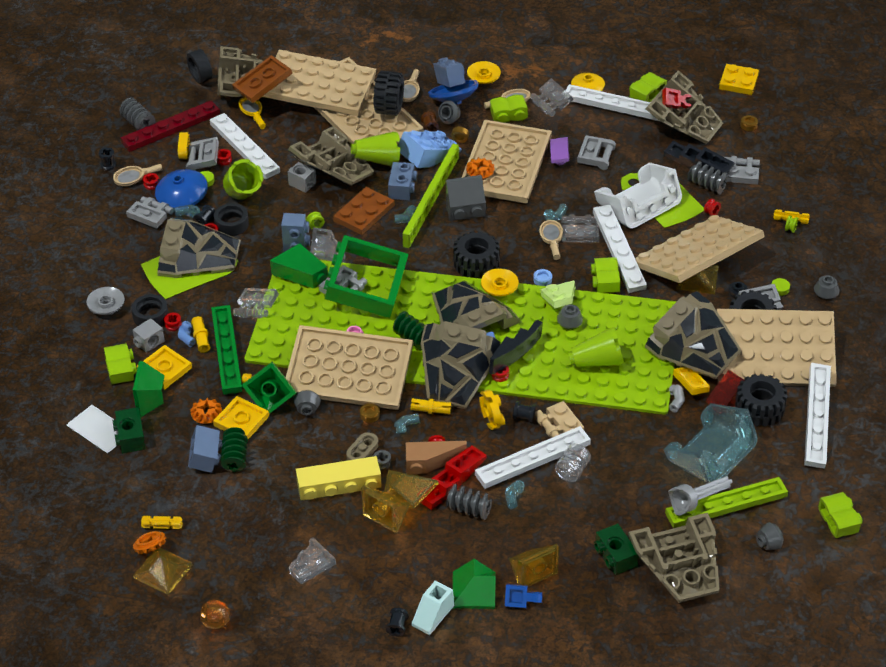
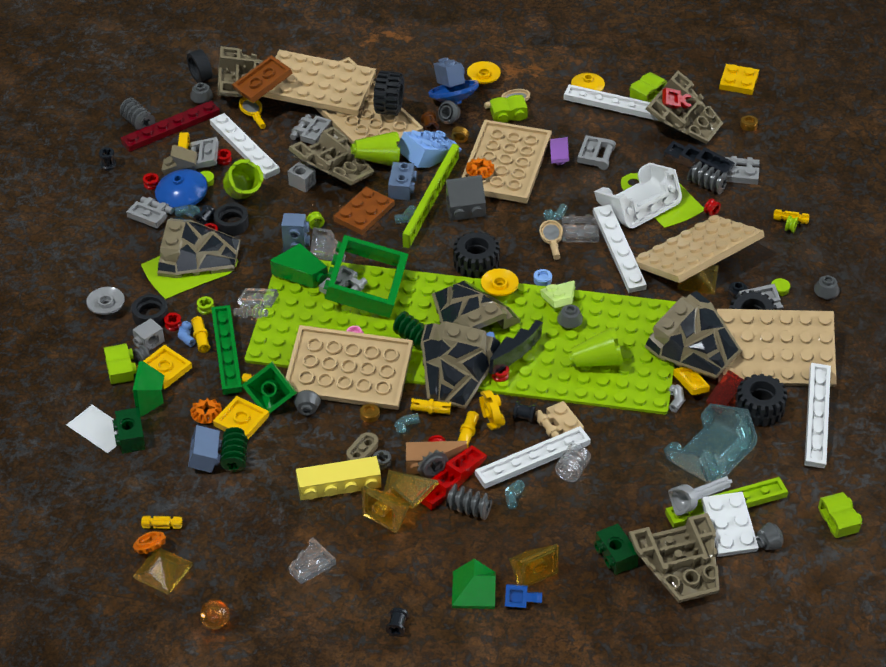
(133, 174): tan piece -> none
(141, 353): none -> dark grey bush
(180, 159): none -> dark tan slope
(201, 93): none -> dark grey cone
(204, 305): none -> lime bush
(310, 129): none -> light grey plate
(411, 87): tan piece -> none
(433, 607): light aqua slope -> none
(439, 461): none -> dark grey gear
(468, 429): none -> yellow pin
(553, 92): clear plate -> none
(606, 275): lime brick -> none
(731, 523): none -> white plate

